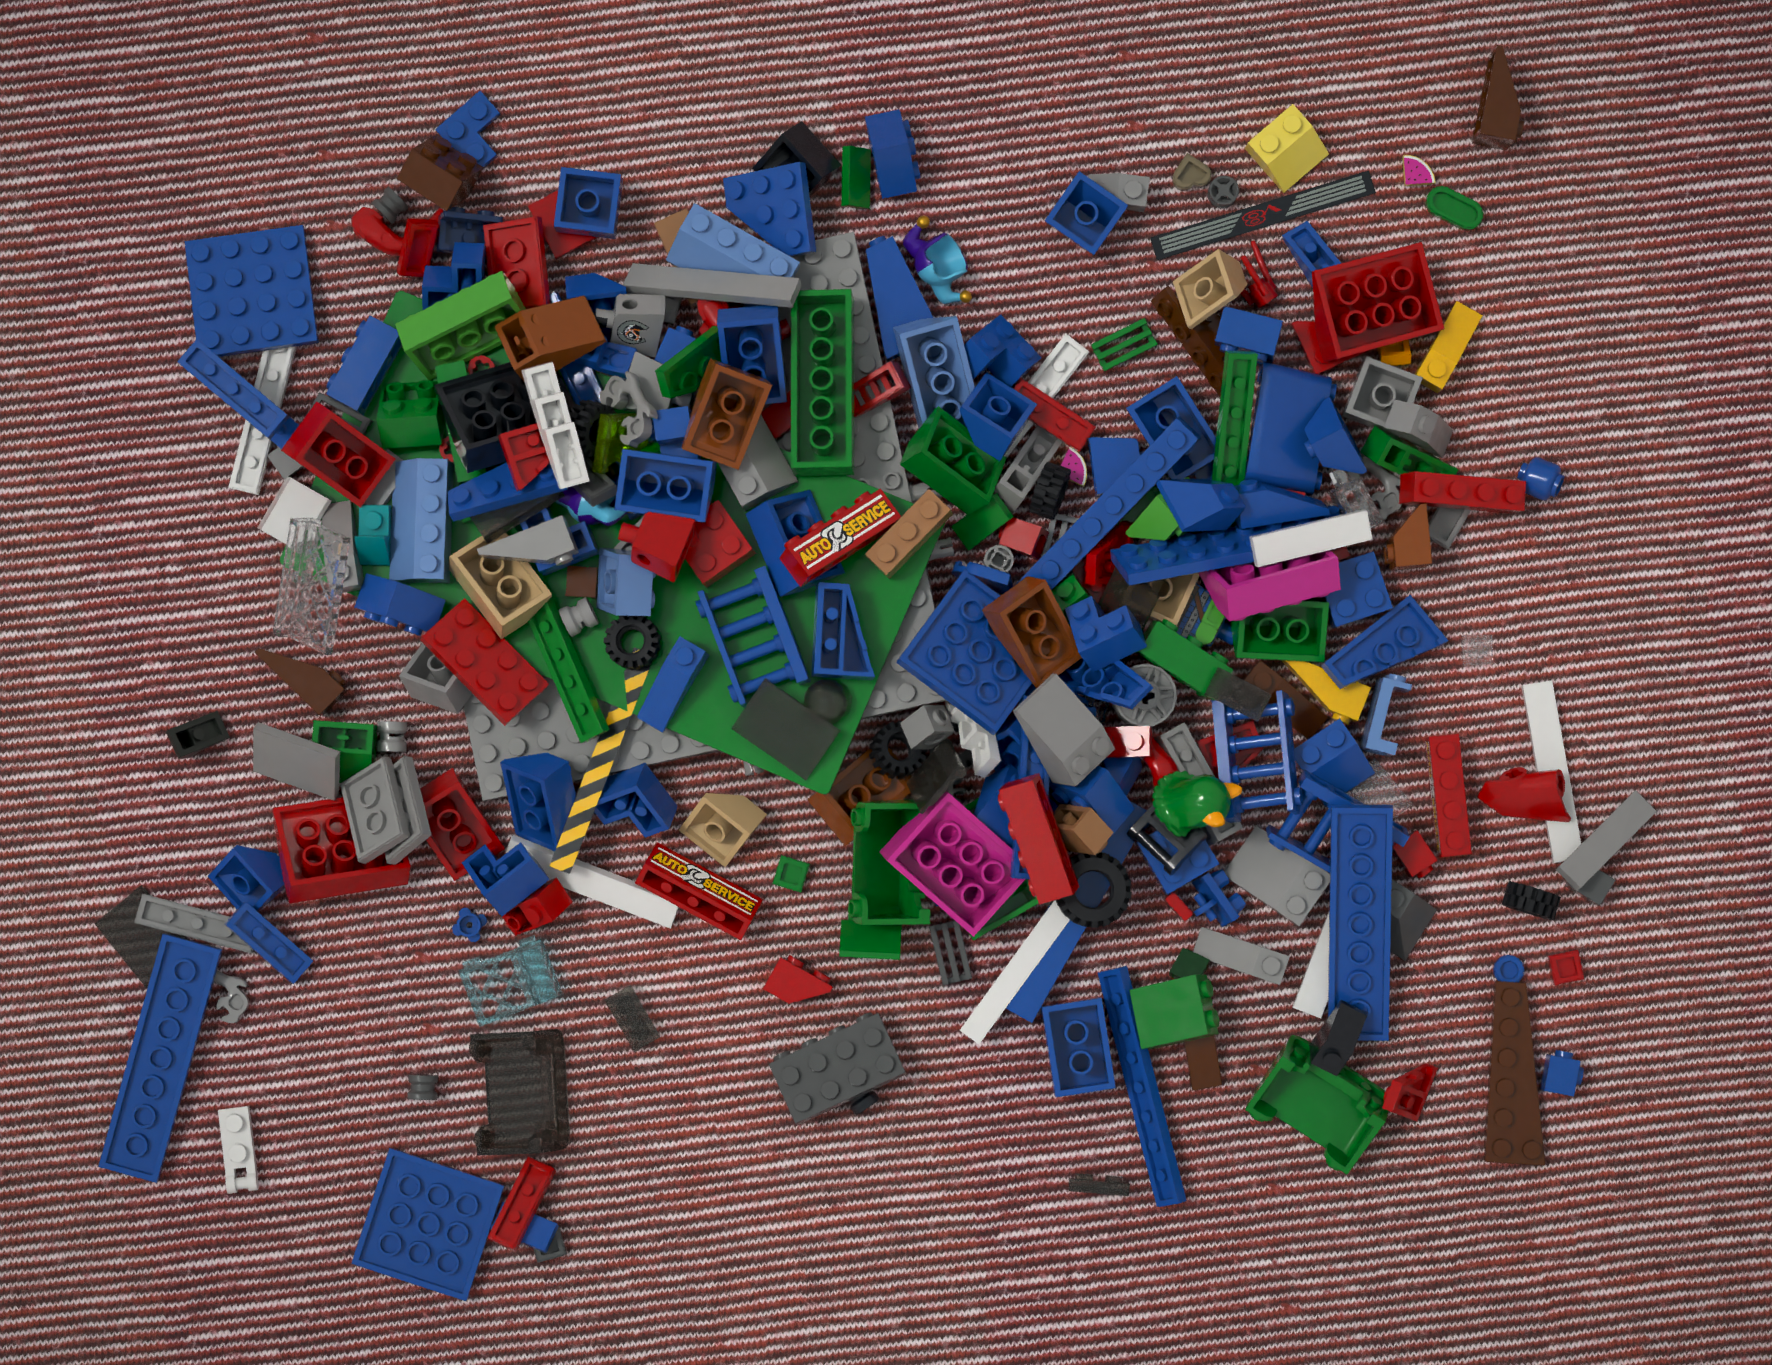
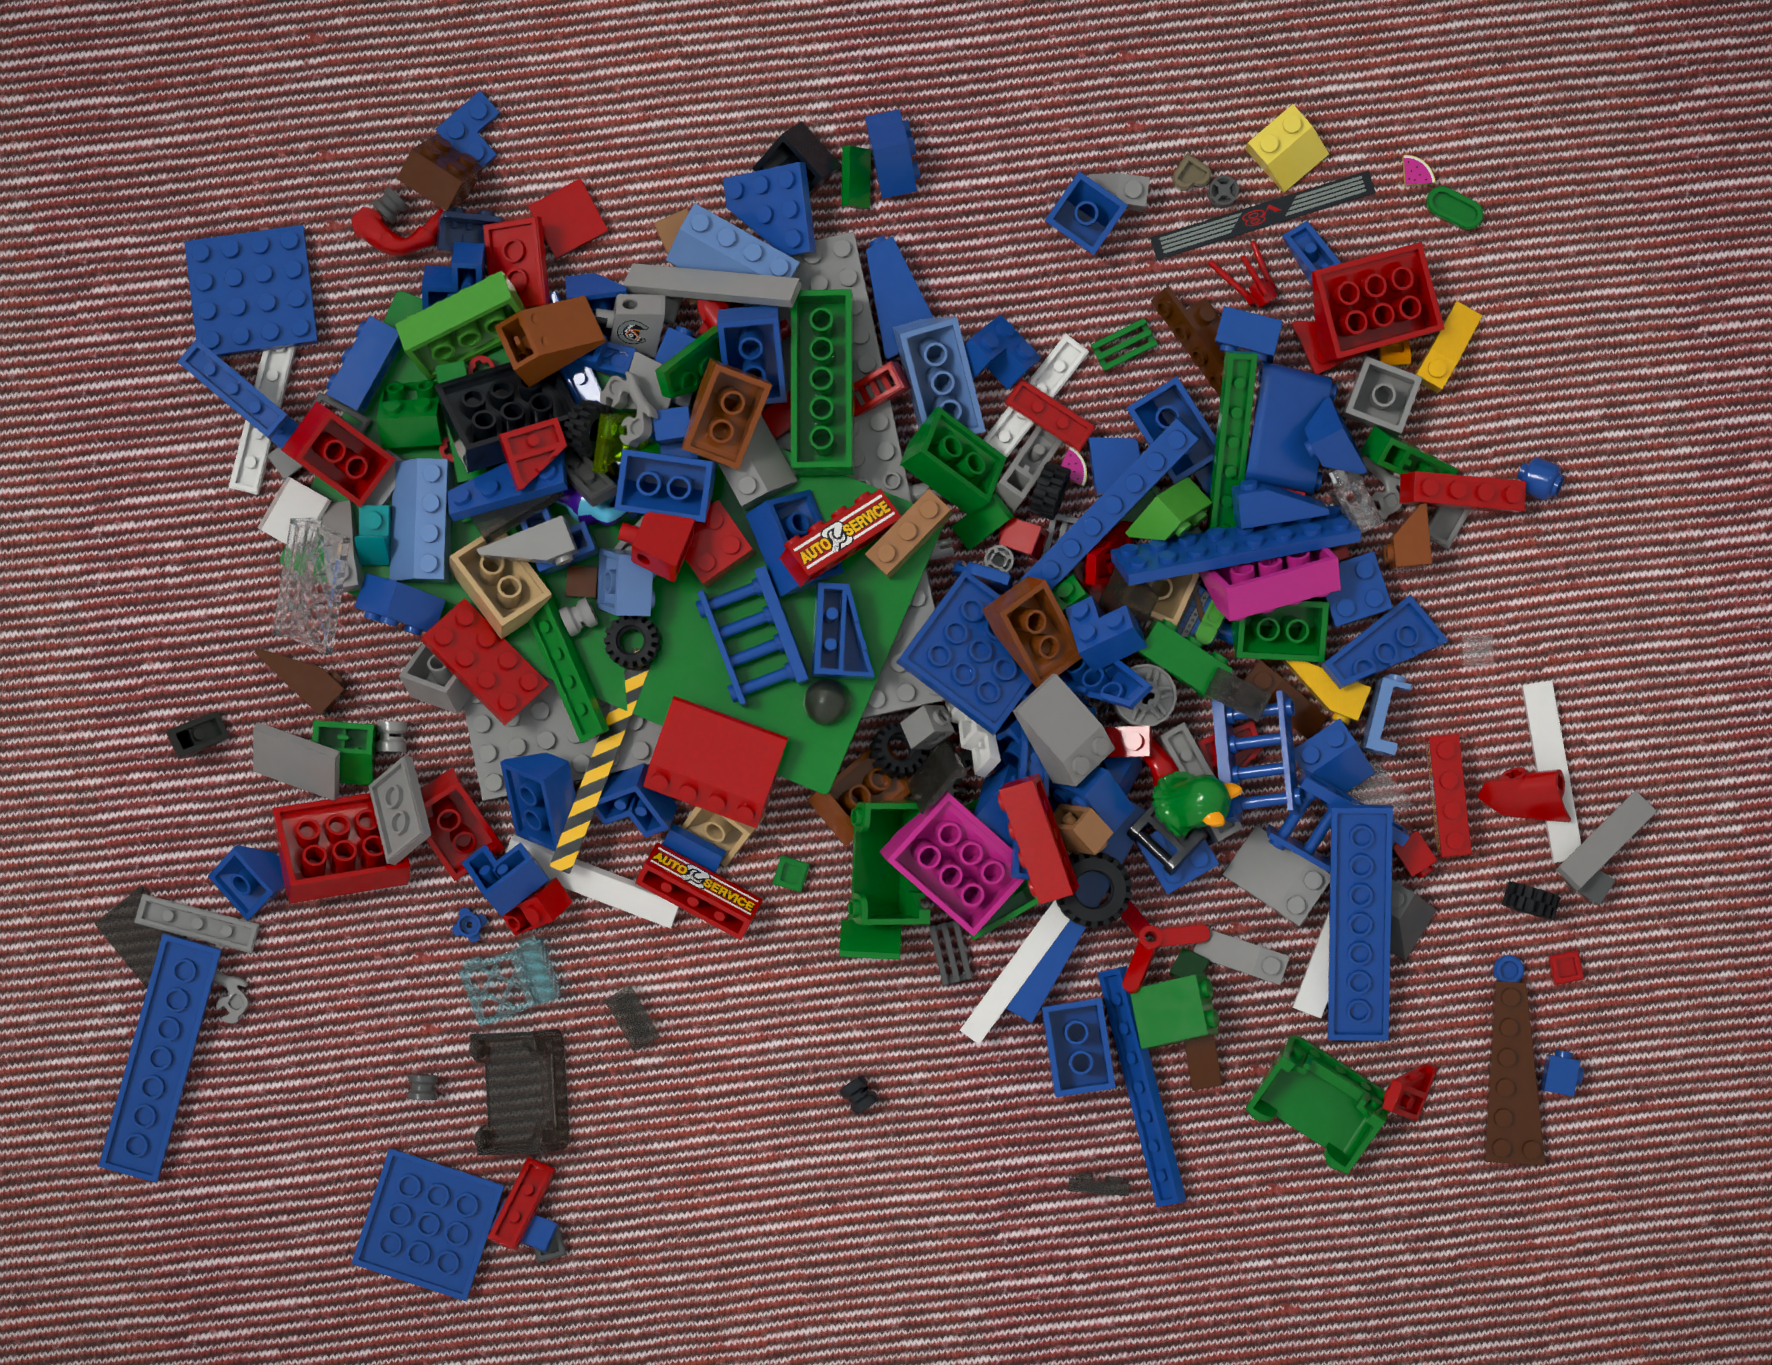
(238, 1148): white plate -> none
(268, 942): blue plate -> none
(374, 810): light grey tile -> none
(417, 247): red tile -> none
(555, 425): white slope -> none
(588, 203): blue brick -> none
(672, 683): blue slope -> none
(694, 848): none -> blue tile
(715, 762): none -> red slope
(785, 729): clear smoke piece -> none
(795, 984): red slope -> none
(836, 1068): dark grey bracket -> none
(937, 262): medium azure piece -> none
(995, 415): blue slope -> none
(1145, 950): none -> red piece
(1178, 906): red tile -> none
(1201, 503): blue slope -> none
(1209, 287): tan slope -> none
(1213, 901): blue hips -> none
(1310, 538): white tile -> none
(1337, 1038): black slope -> none
(1419, 427): light grey slope -> none
(1499, 108): reddish brown slope -> none

